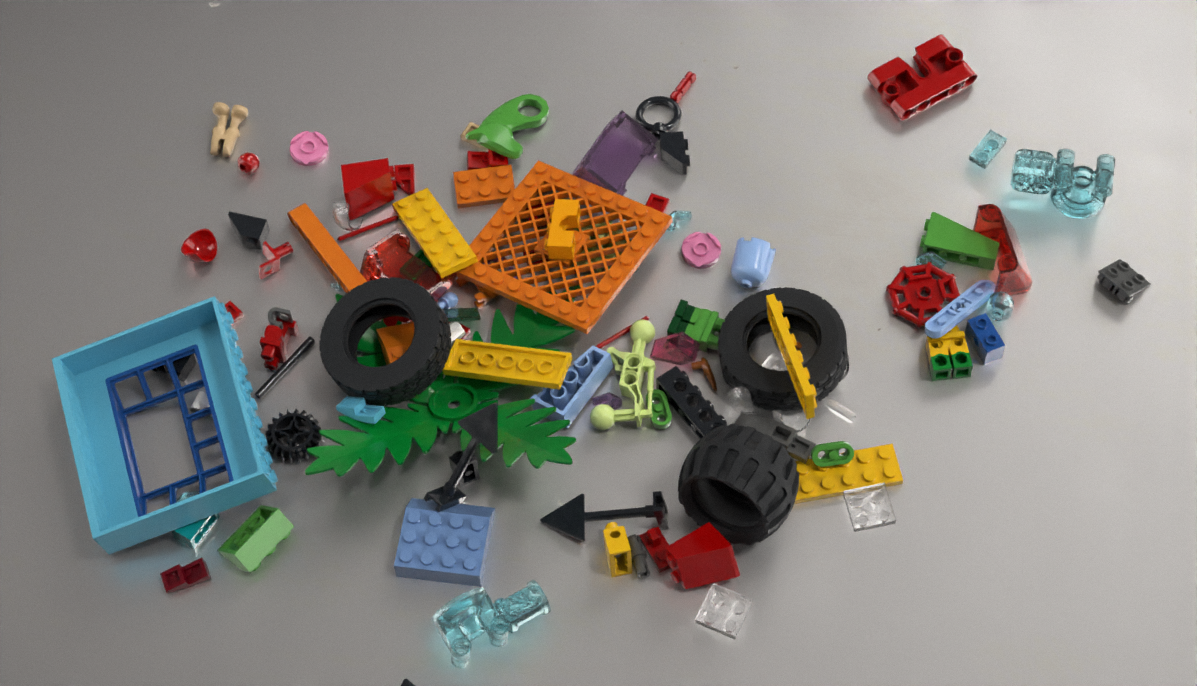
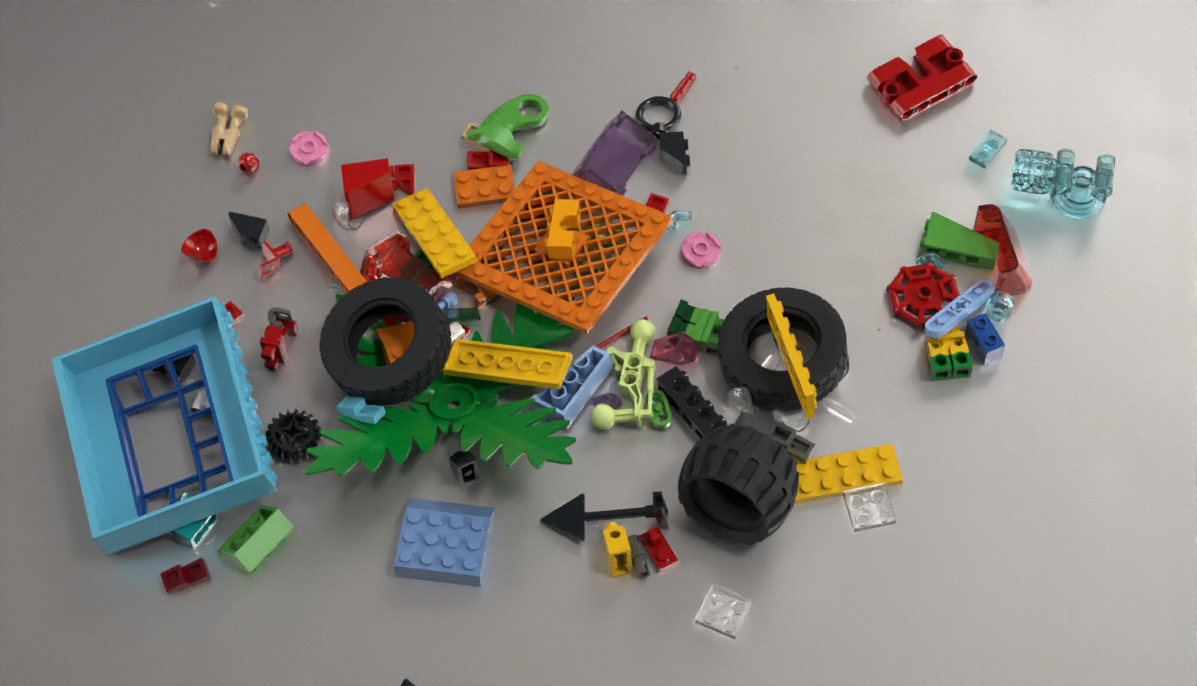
(284, 367): black bar -> none
(367, 228): red axle -> none
(475, 613): clear light blue piece -> none
(484, 430): black piece -> none
(702, 558): red slope -> none
(703, 364): dark orange bar -> none
(752, 262): light blue cylinder -> none
(832, 454): bright green plate -> none
(1124, 278): dark grey hinge -> none

